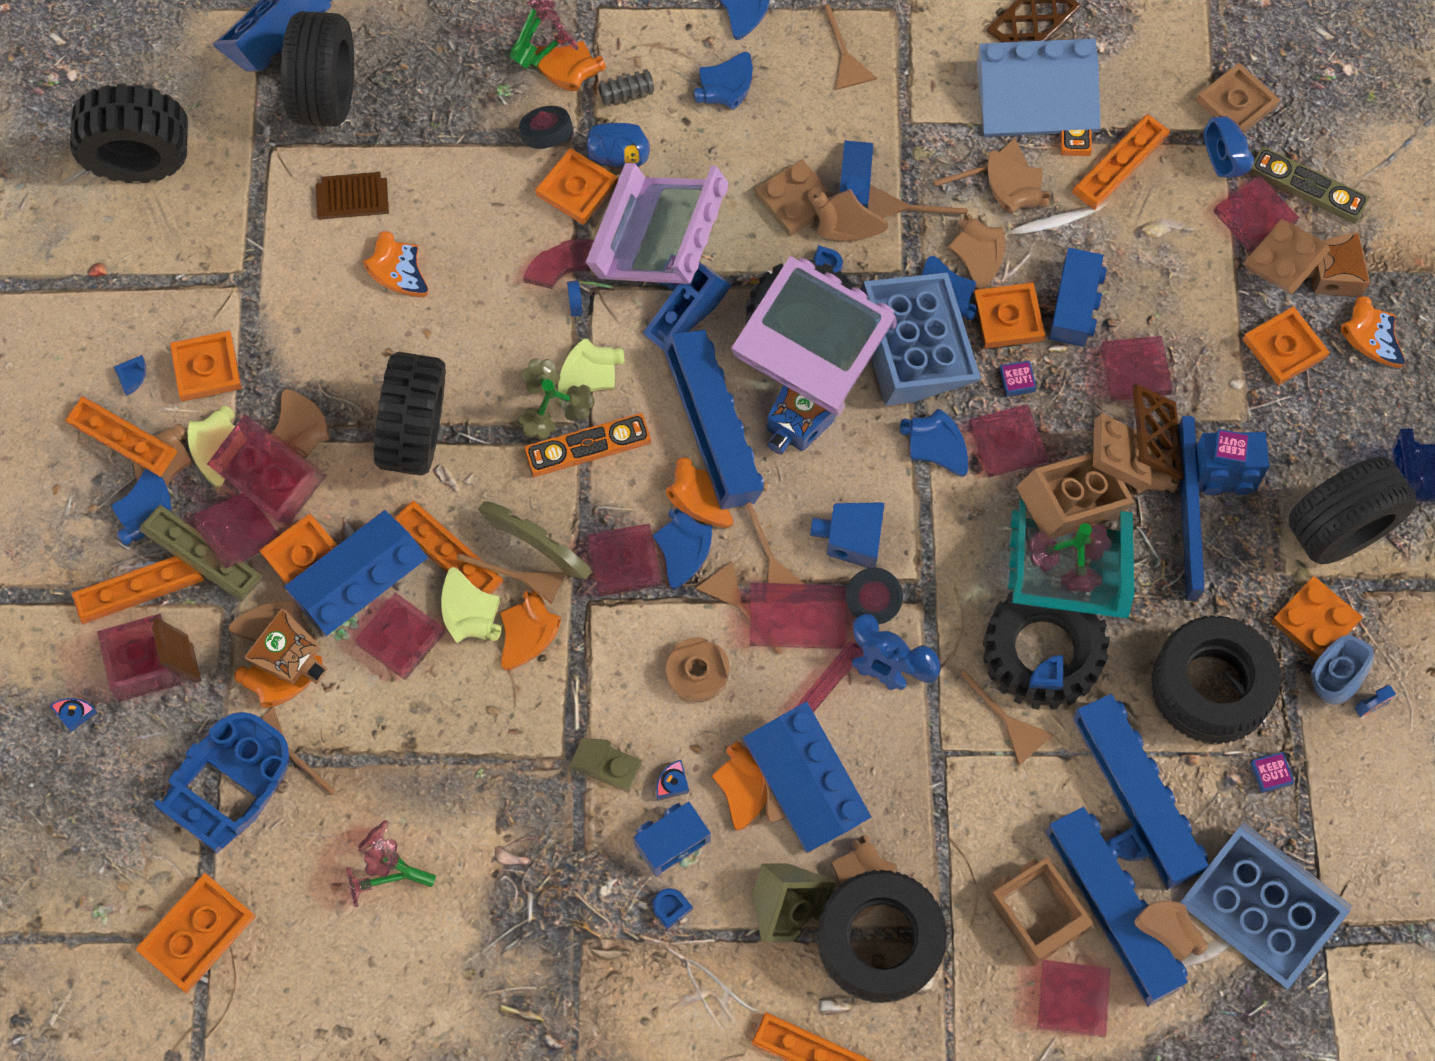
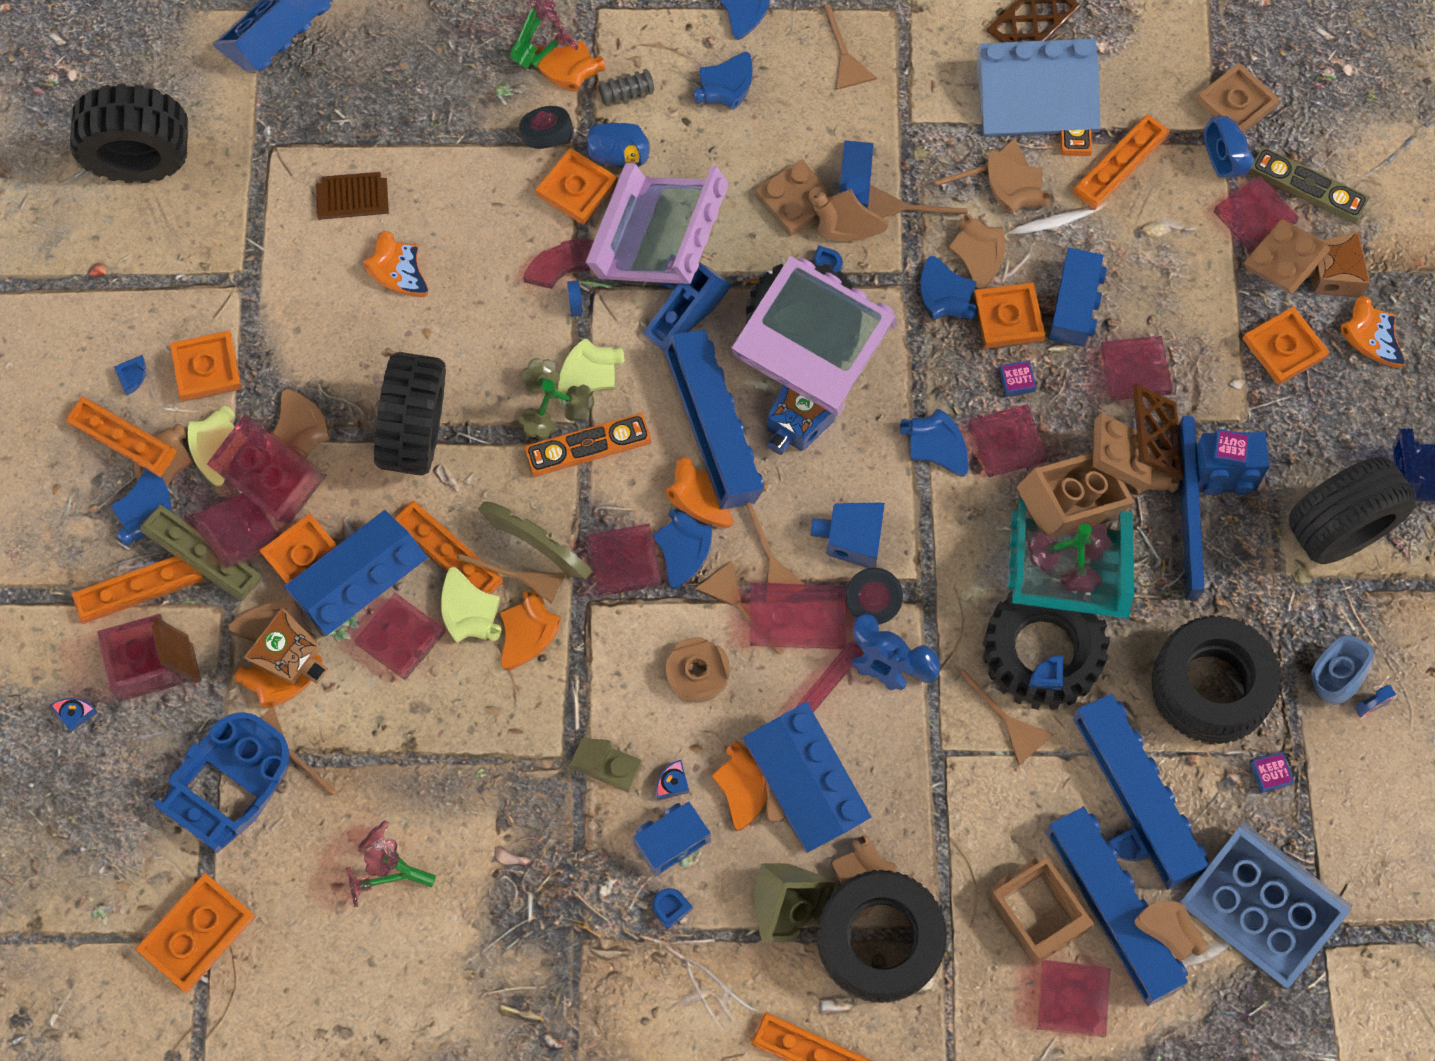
(317, 68): black tyre -> none
(929, 344): medium blue slope -> none
(1316, 618): orange plate -> none

